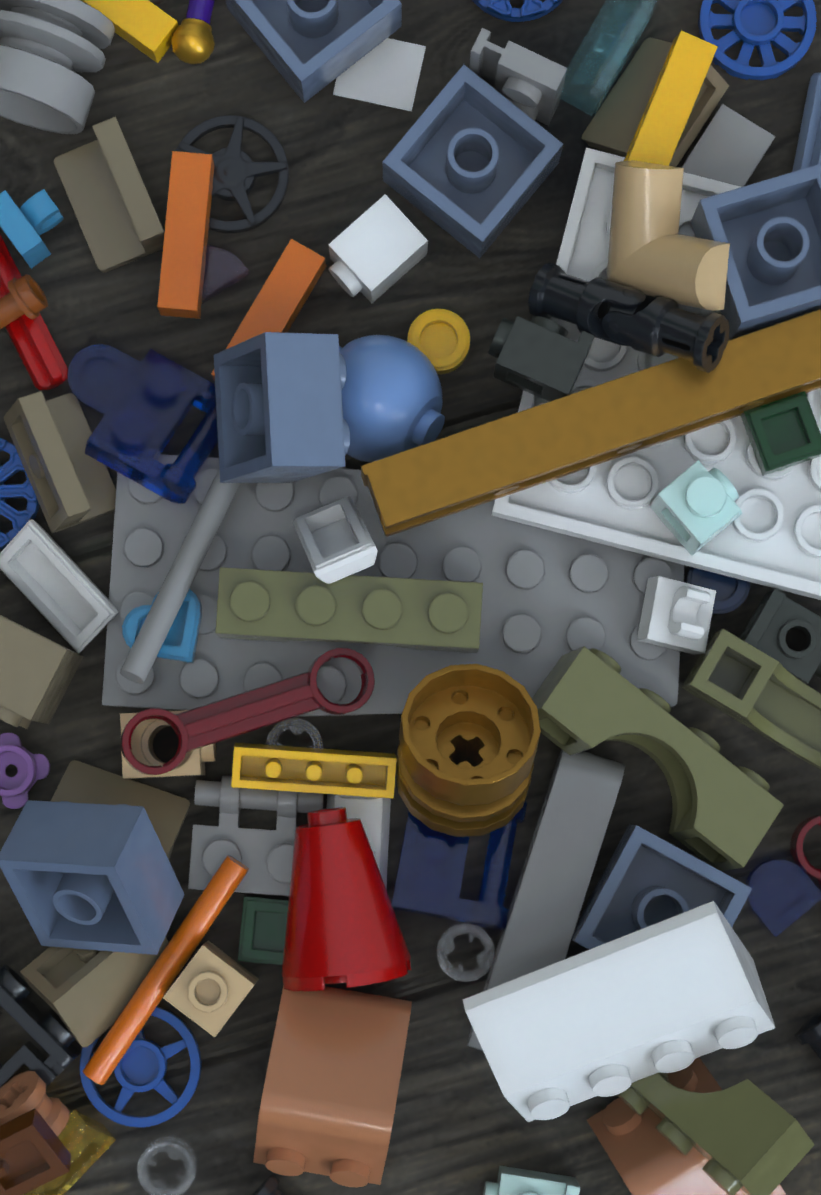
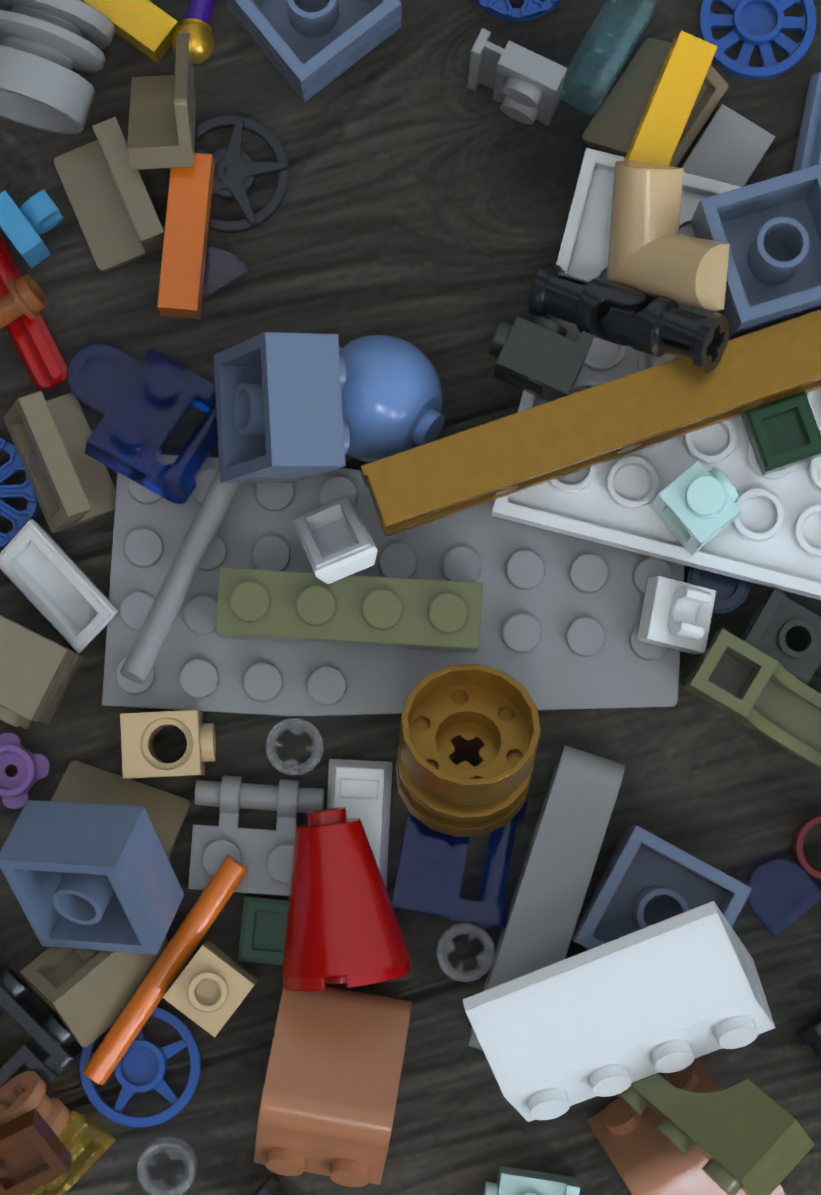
(164, 115): none -> dark tan panel
(183, 635): dark azure tile -> none
(249, 711): dark red piece -> none
(282, 293): orange piece -> none
(313, 770): yellow piece -> none
(376, 250): white brick -> none
(384, 75): white sticker -> none
(441, 338): yellow tile -> none
(471, 161): sand blue brick -> none
(715, 805): olive arch -> none

